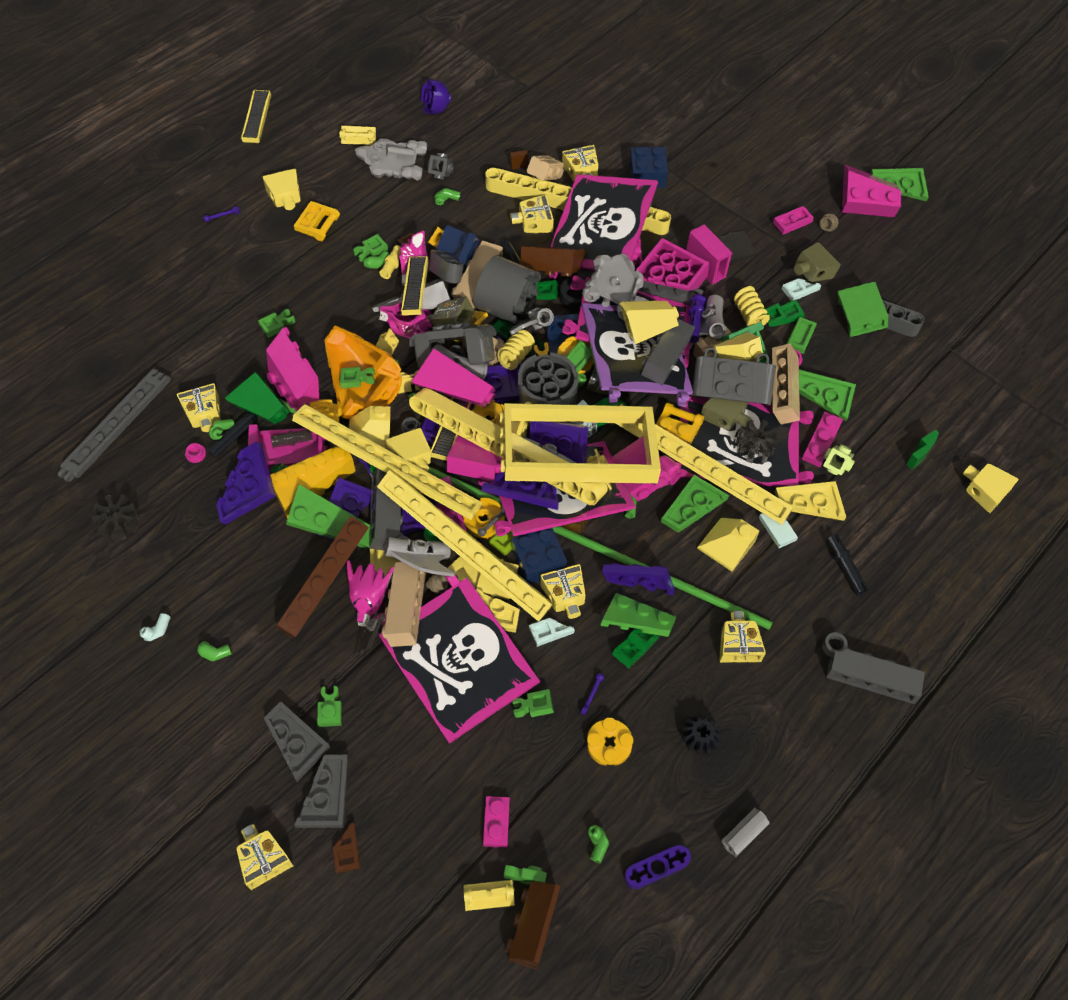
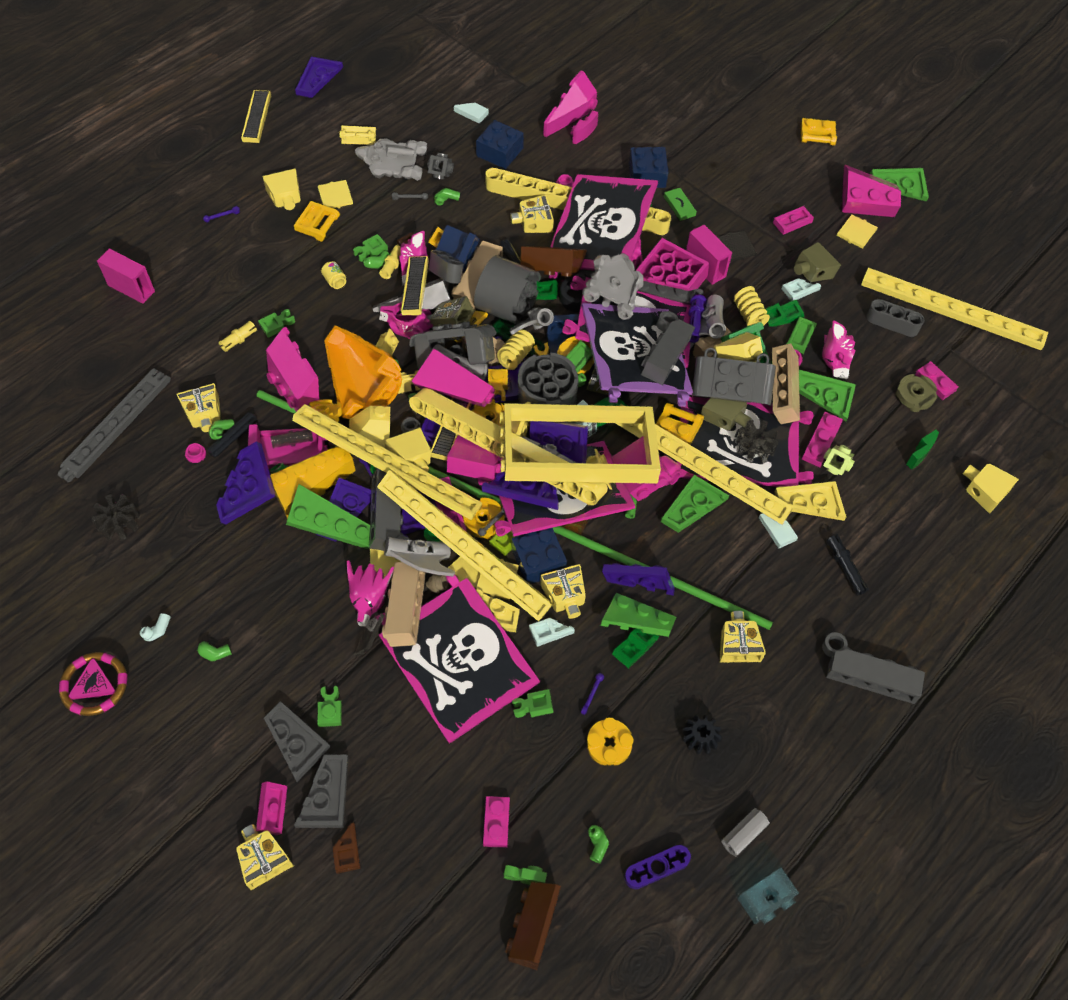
(92, 683): none -> piece
(126, 275): none -> dark pink brick
(237, 336): none -> light yellow pin
(258, 398): green slope -> none
(271, 808): none -> dark pink plate
(317, 75): none -> dark purple wing
(321, 577): reddish brown brick -> none
(333, 275): none -> light yellow brick
(335, 194): none -> light yellow piece
(354, 376): bright green plate -> none
(395, 196): none -> dark grey hinge
(435, 97): dark purple cylinder -> none
(472, 111): none -> light aqua tile
(489, 895): light yellow hinge -> none
(499, 144): none -> dark blue brick
(499, 380): none -> yellow plate
(519, 160): reddish brown tile -> none
(545, 167): tan brick -> none
(565, 180): none -> dark pink plate
(573, 105): none -> dark pink wedge
(580, 161): light yellow torso -> none
(584, 128): none -> dark pink slope
(648, 318): light yellow slope -> none
(680, 204): none -> bright green tile
(729, 541): light yellow slope -> none
(775, 884): none -> clear light blue brick
(818, 131): none -> yellow plate
(829, 222): dark tan plate -> none
(838, 350): none -> dark pink piece
(857, 231): none -> light yellow piece
(863, 309): bright green panel -> none
(915, 401): none -> olive plate
(944, 384): none -> dark pink plate
(955, 309): none -> light yellow plate

